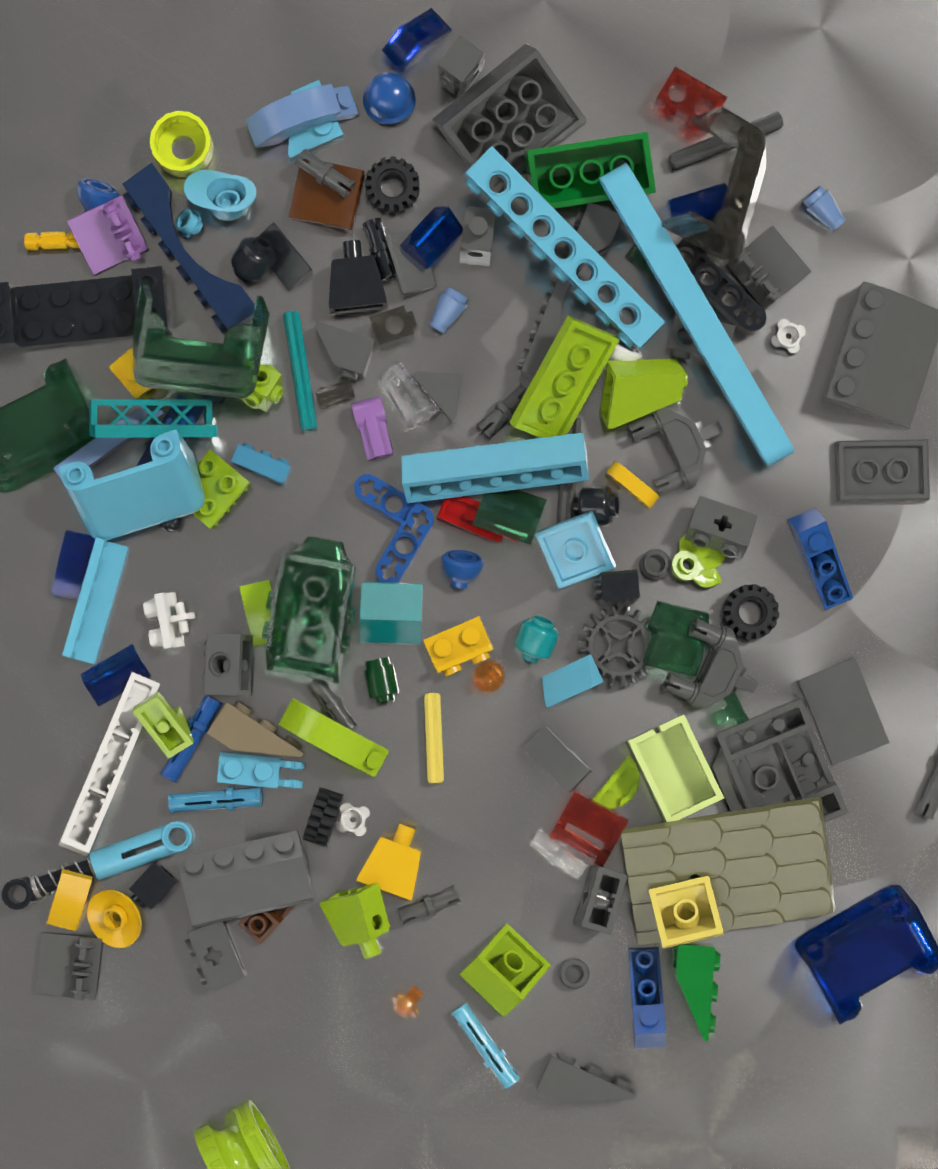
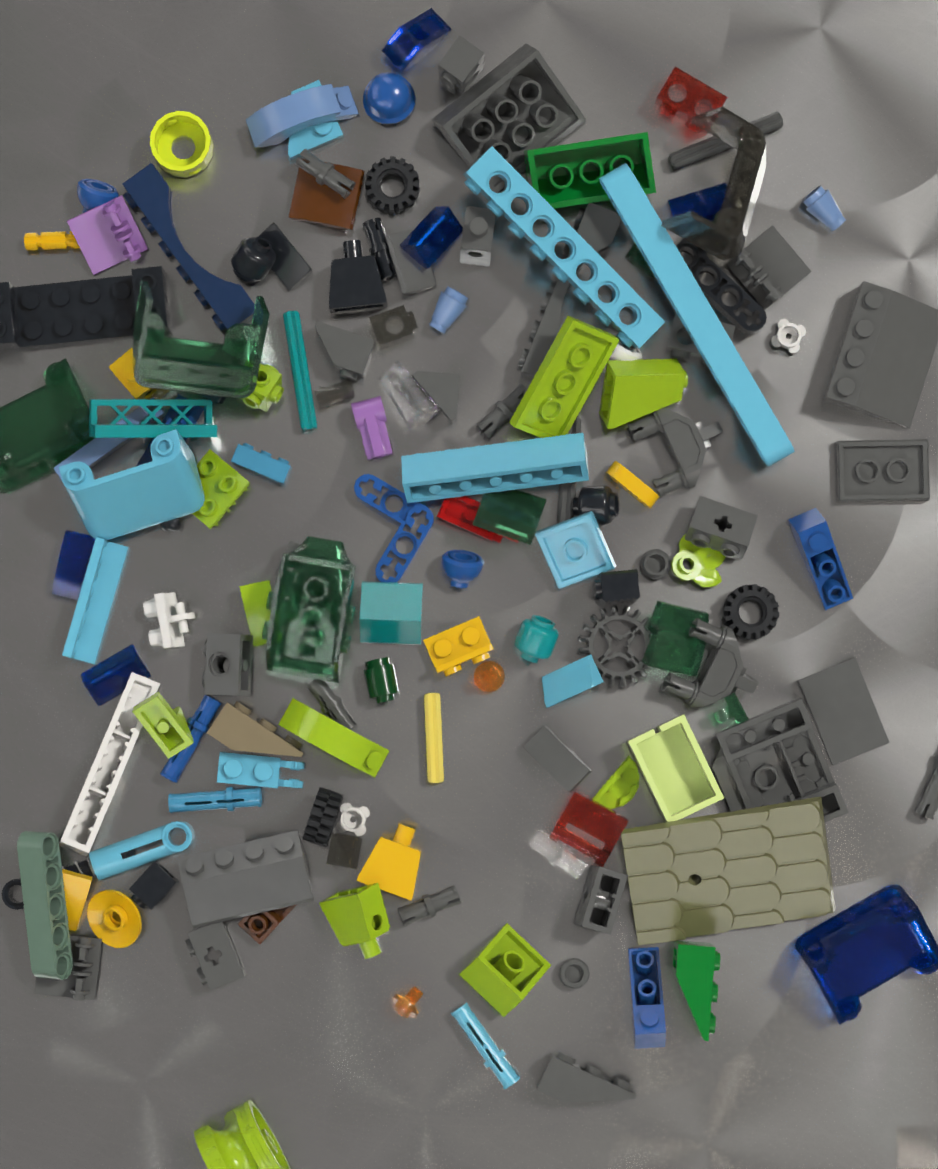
(44, 905): none -> sand green beam
(189, 222): medium azure plate -> none
(221, 193): medium azure piece -> none
(345, 850): none -> clear smoke brick
(685, 912): light yellow slope -> none

